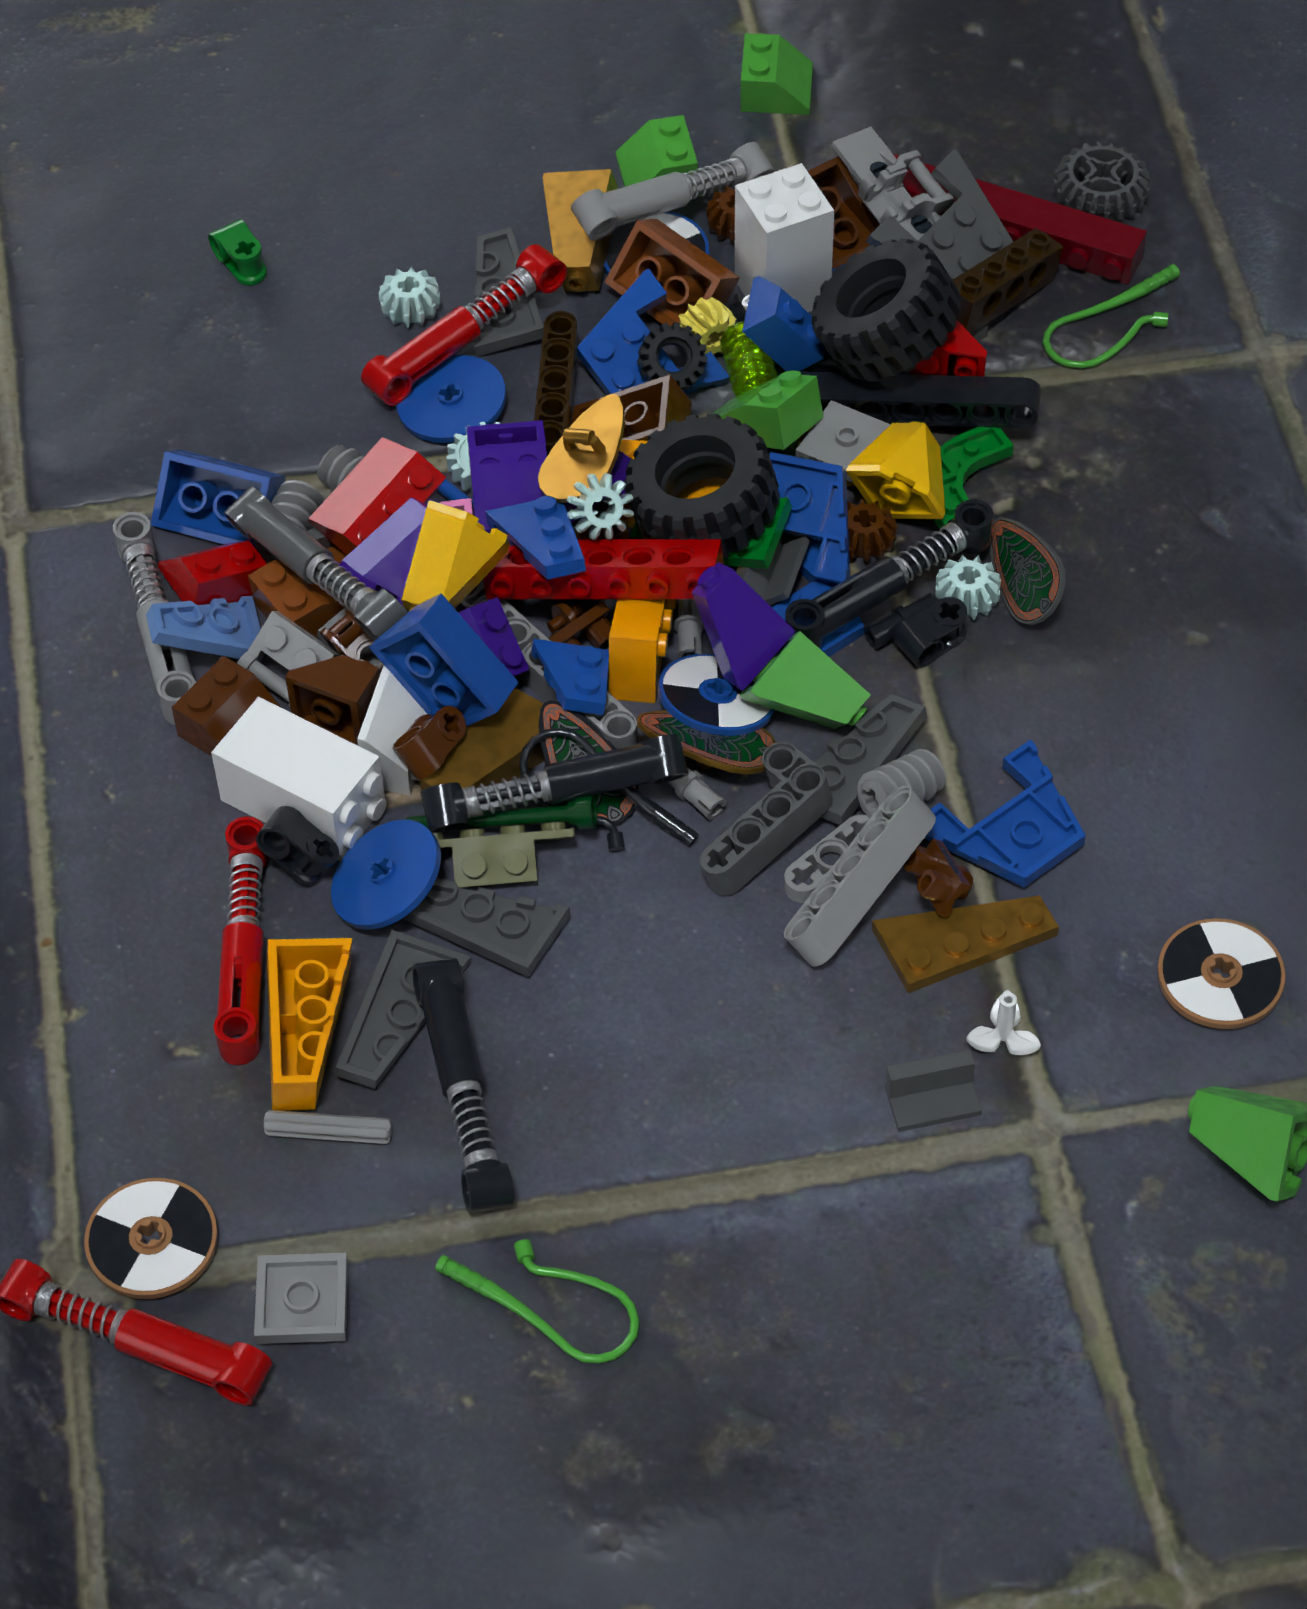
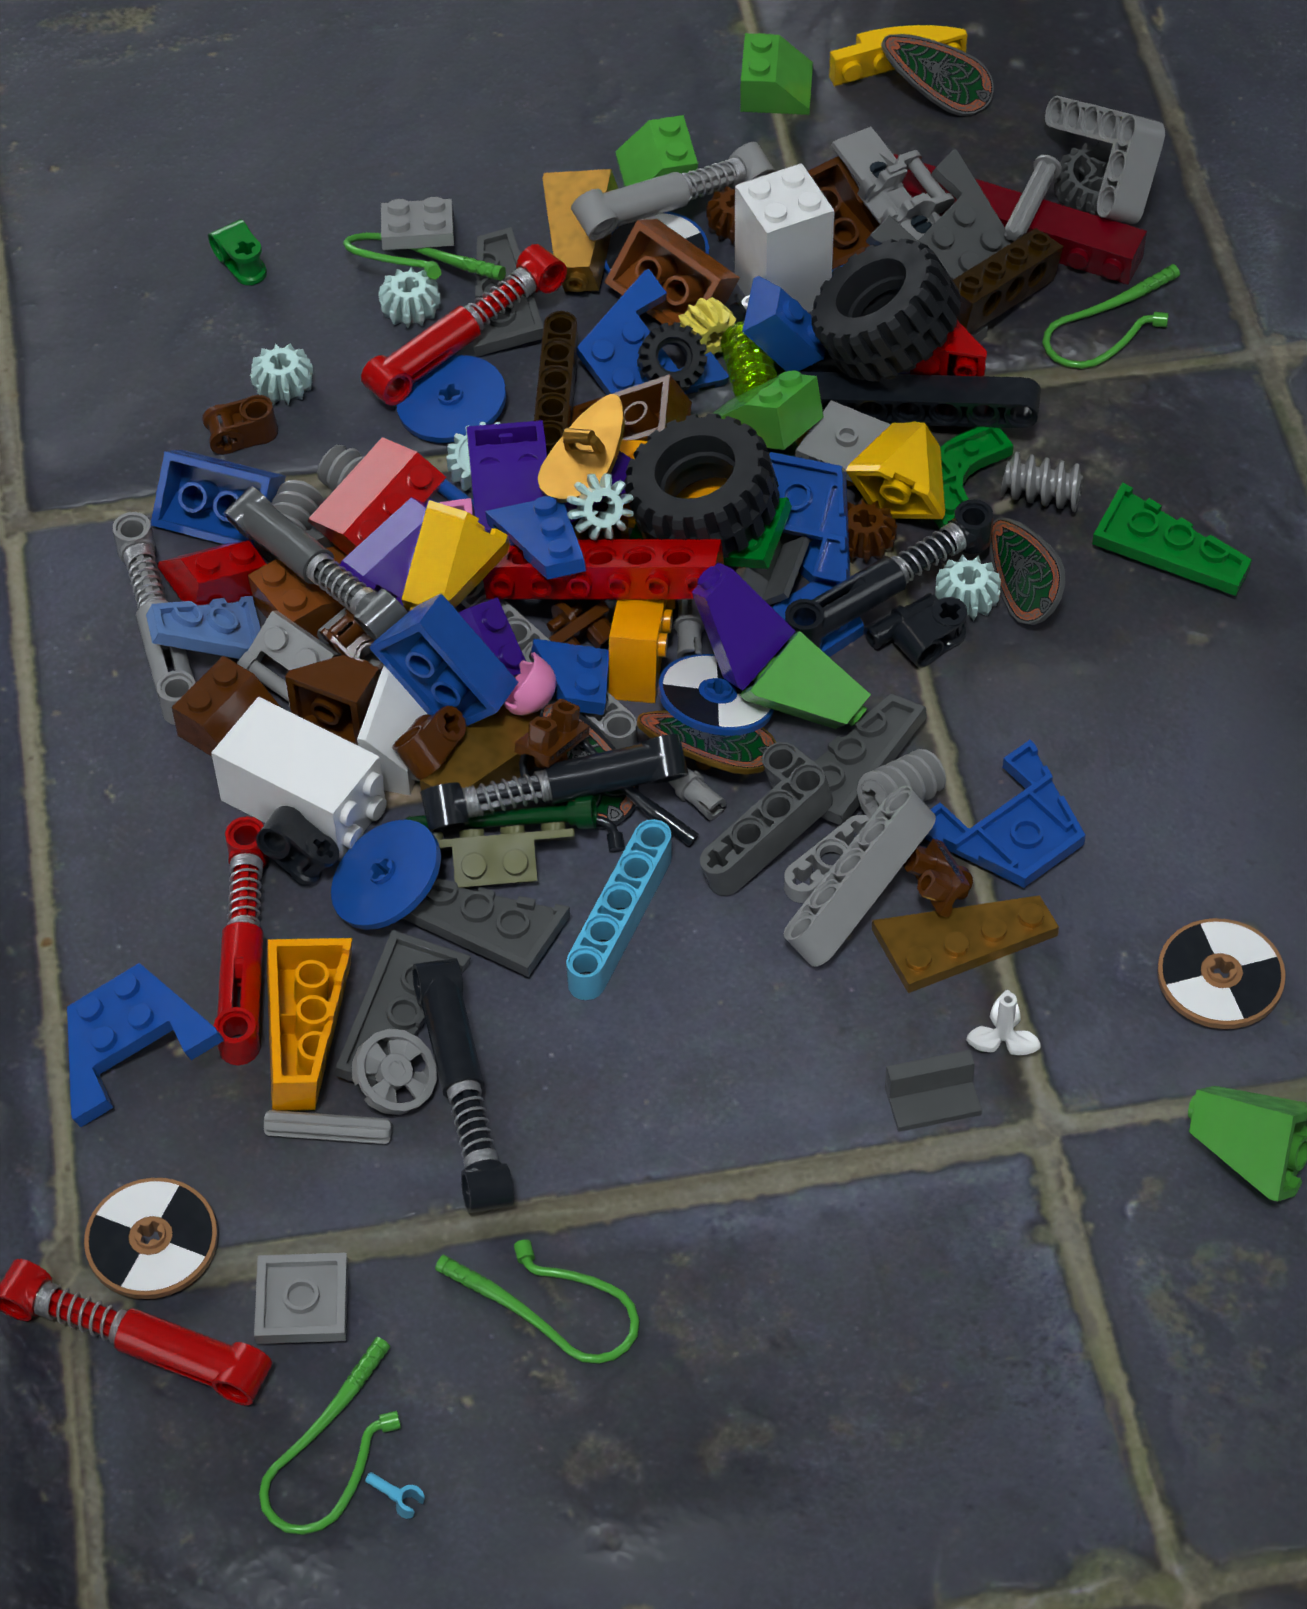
(120, 1022): none -> blue wing
(244, 424): none -> reddish brown piece
(282, 373): none -> light aqua gear
(349, 1389): none -> bright green piece
(393, 1071): none -> light grey piece
(397, 1494): none -> medium azure hand
(417, 223): none -> light grey plate
(431, 268): none -> bright green piece
(534, 688): none -> bright pink hair
(553, 735): none -> reddish brown hips
(619, 925): none -> medium azure beam
(868, 58): none -> yellow slope
(941, 73): none -> shield
(1042, 481): none -> light grey piece
(1045, 170): none -> light grey axle
(1132, 158): none -> light grey beam
(1155, 538): none -> green wing

